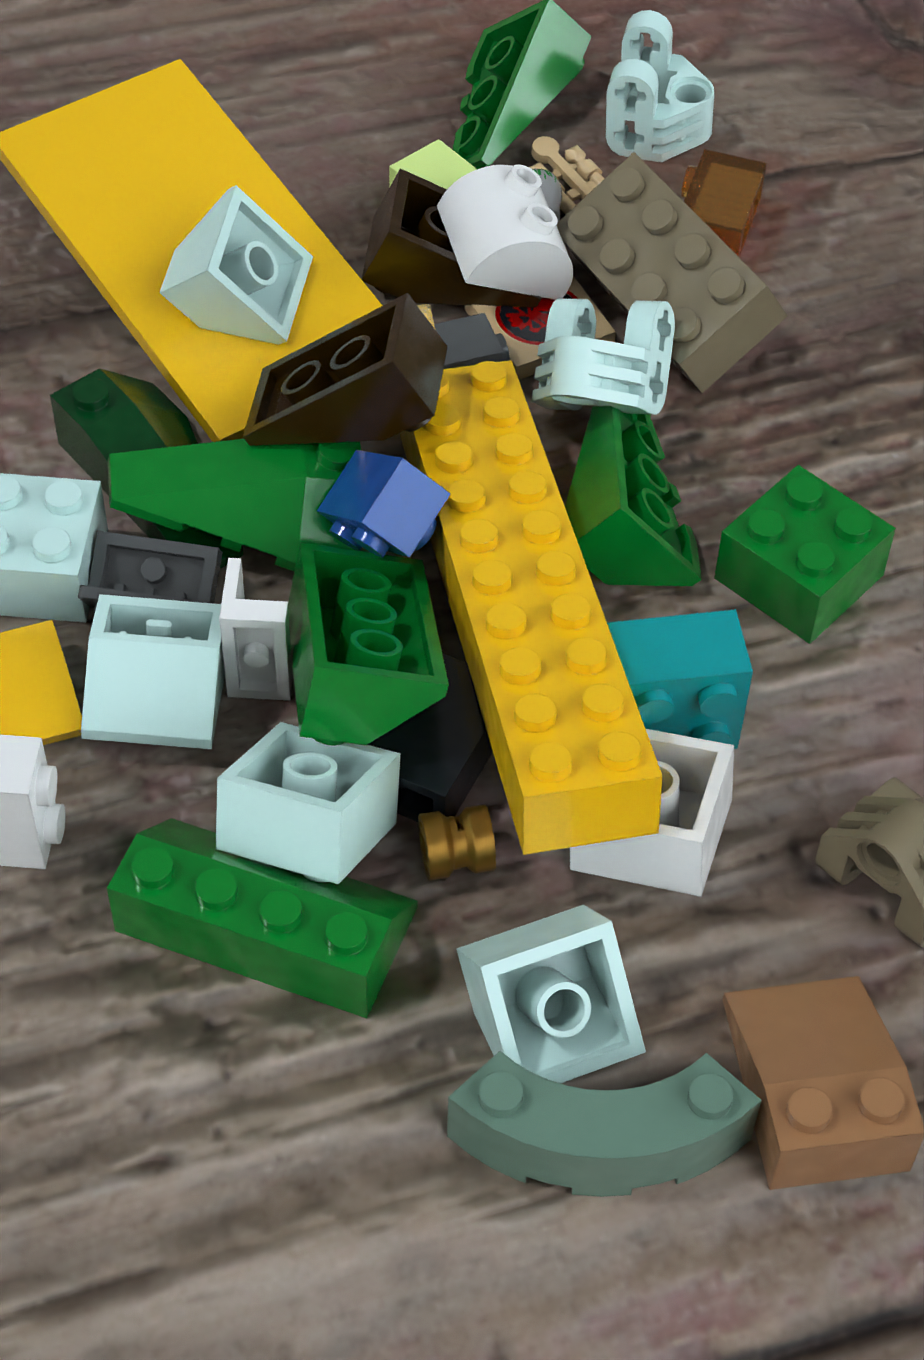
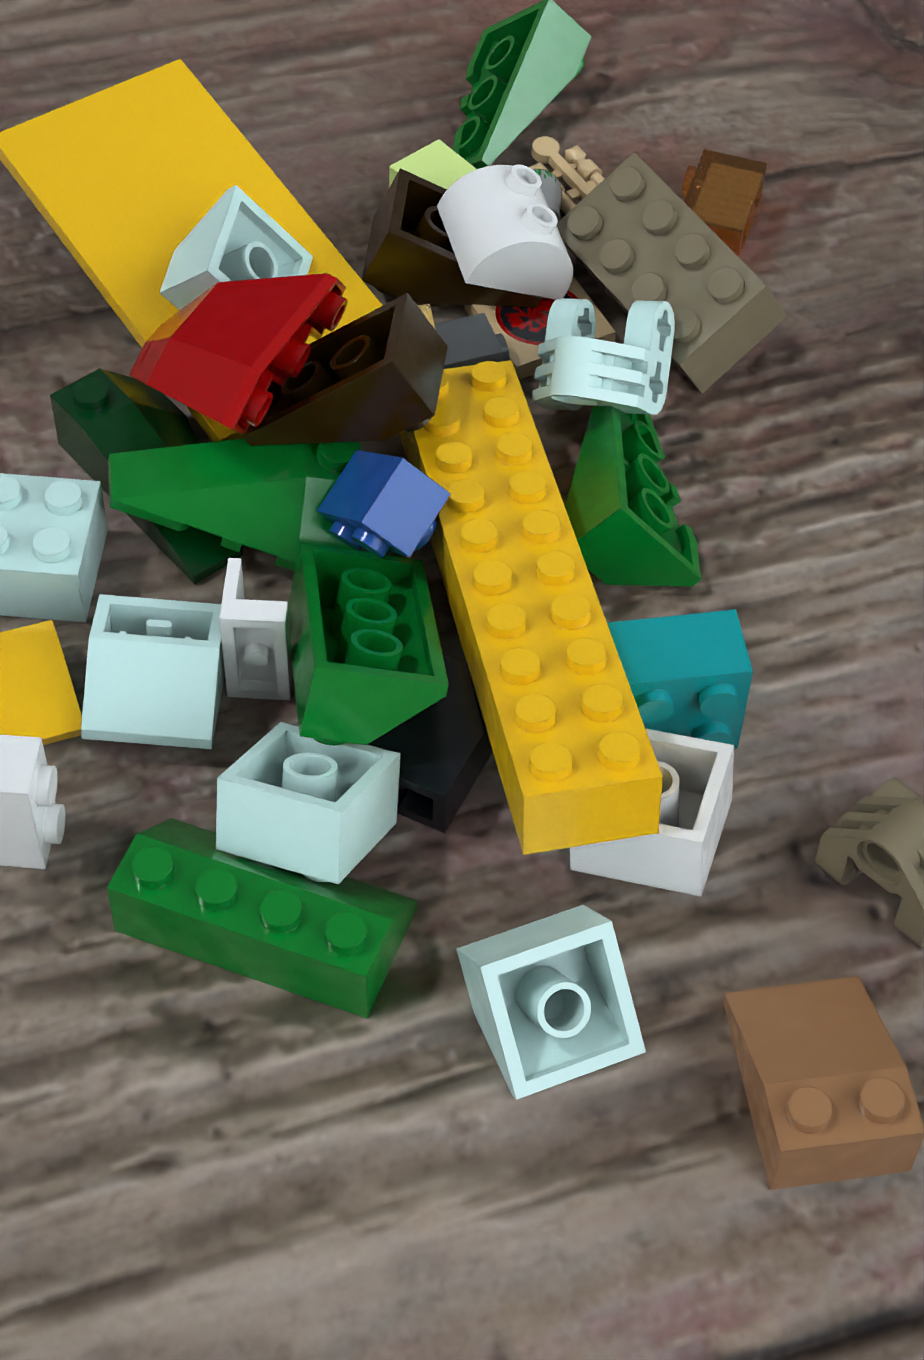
(151, 569): dark grey bracket -> none
(237, 341): none -> red brick
(457, 842): pearl gold wheel -> none
(601, 1138): sand green brick -> none
(658, 92): light aqua piece -> none
(803, 553): green brick -> none

